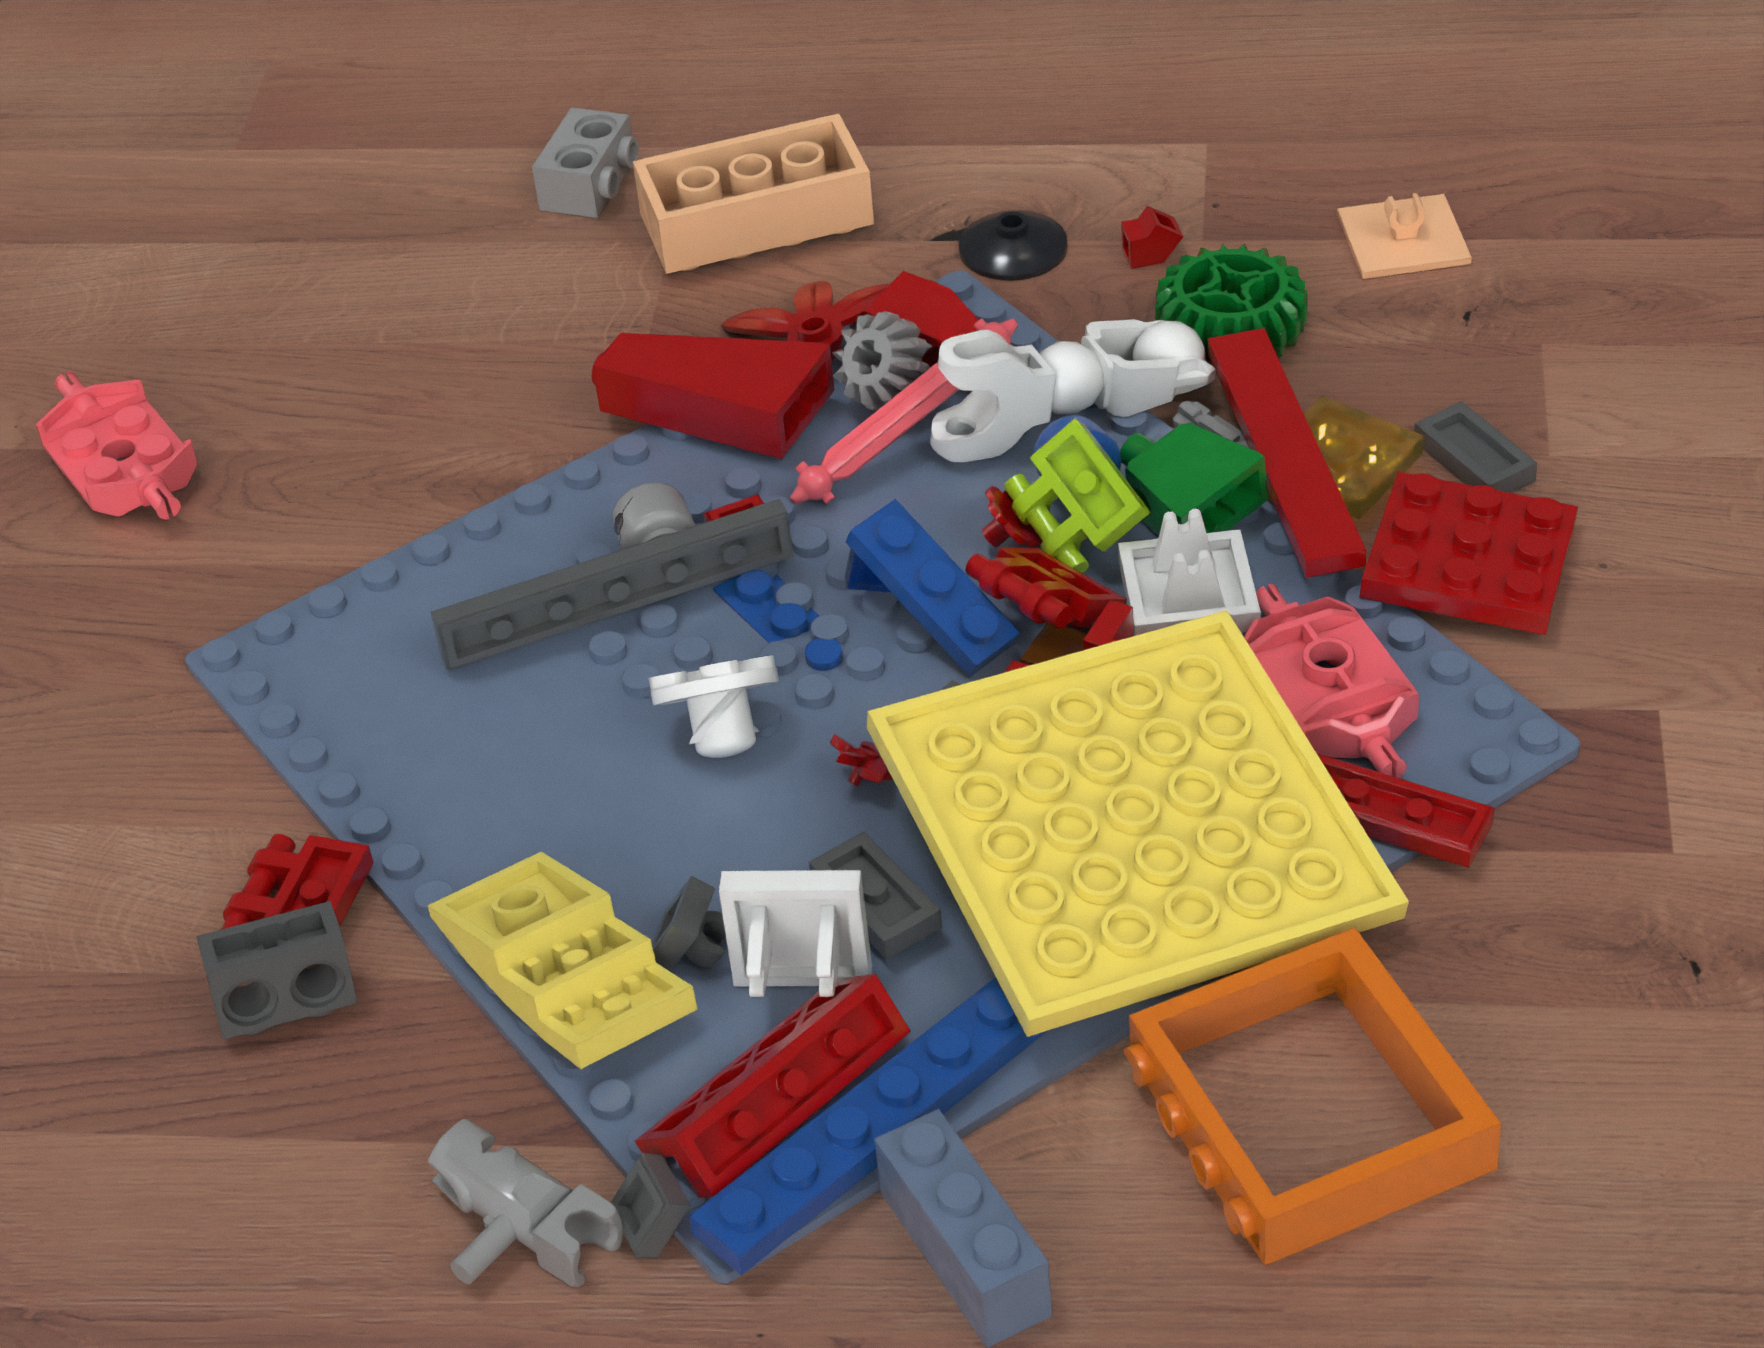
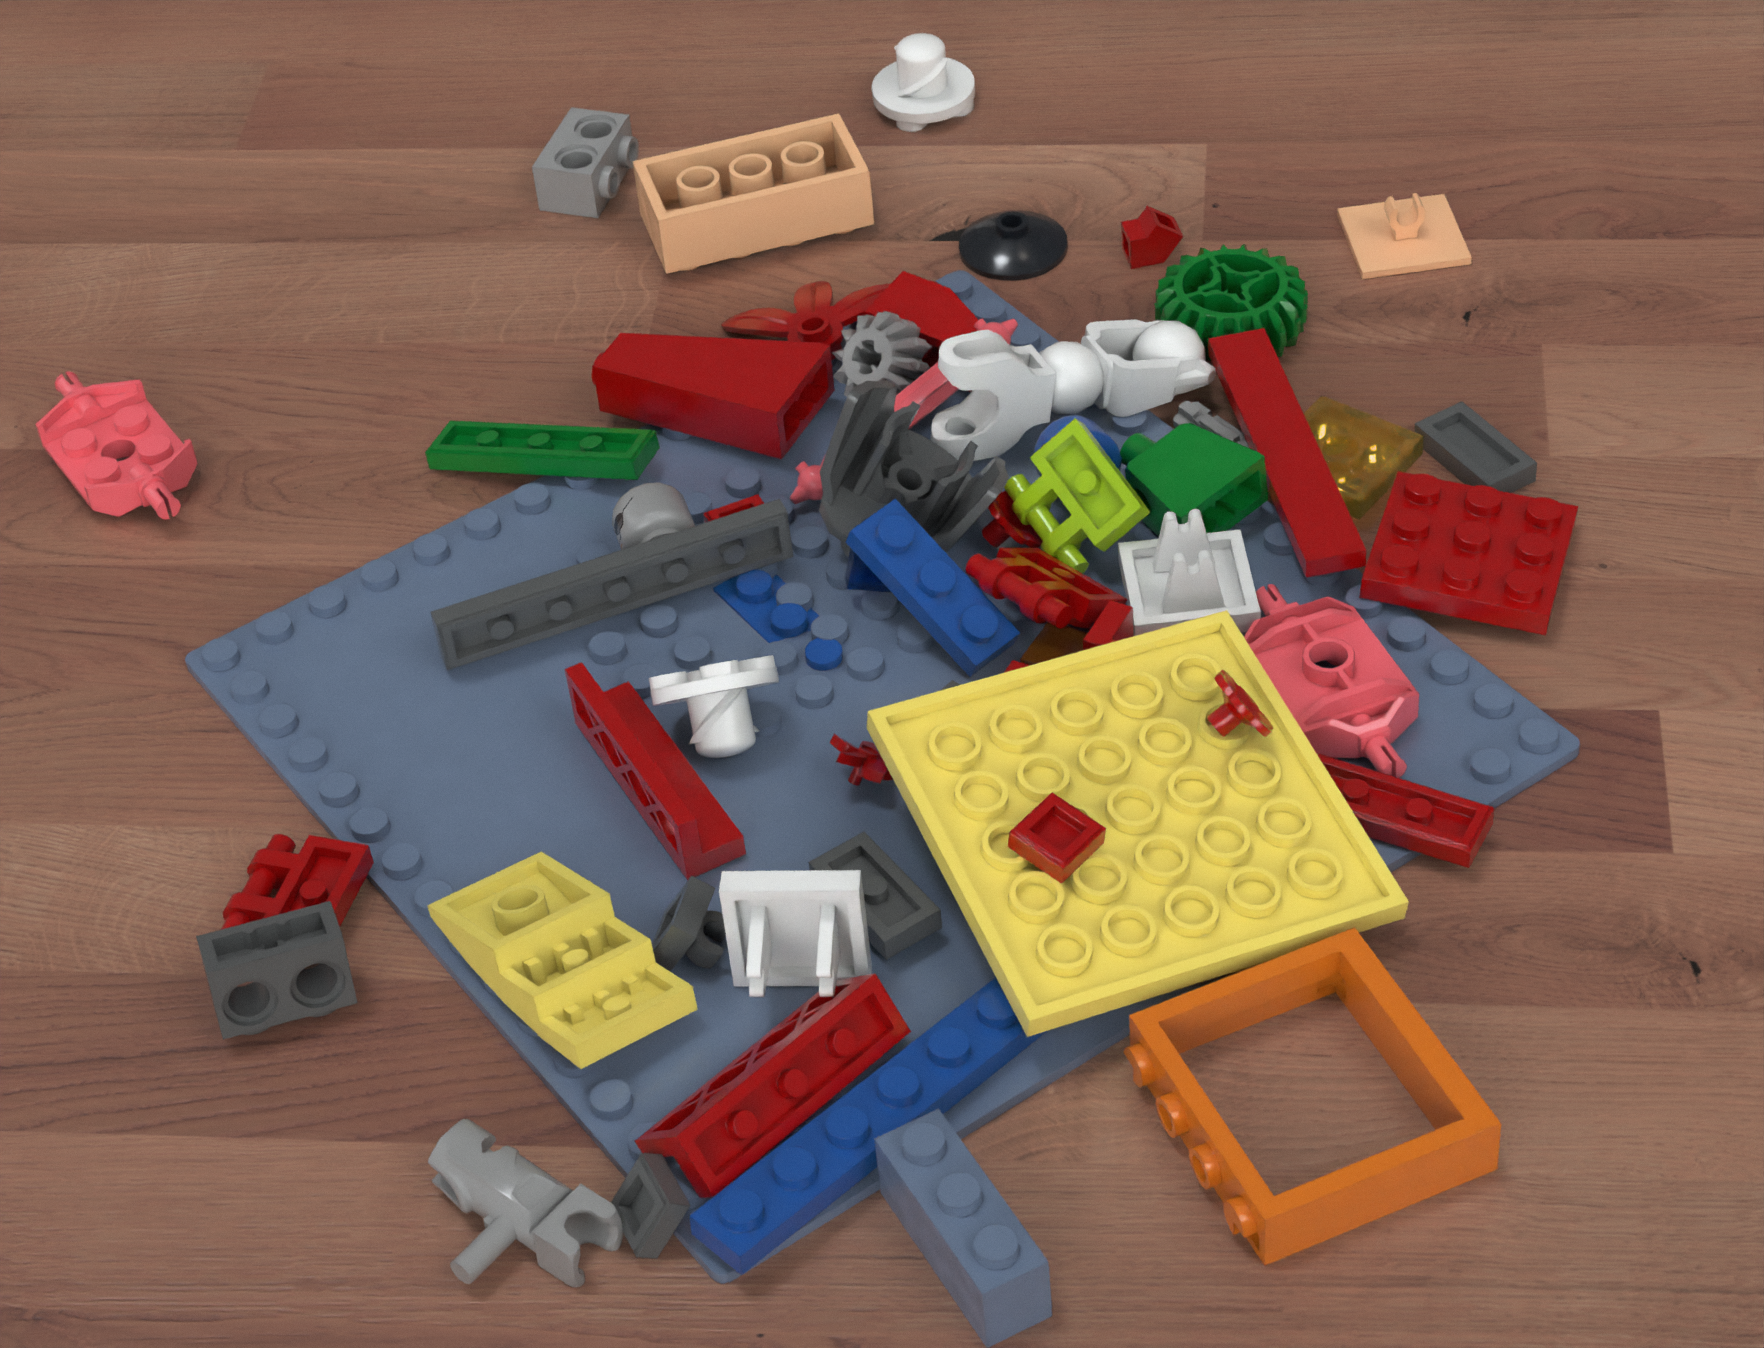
(543, 449): none -> green tile
(654, 774): none -> red fence
(880, 460): none -> dark grey piece
(923, 84): none -> white plate
(1056, 837): none -> red tile
(1237, 708): none -> red plant

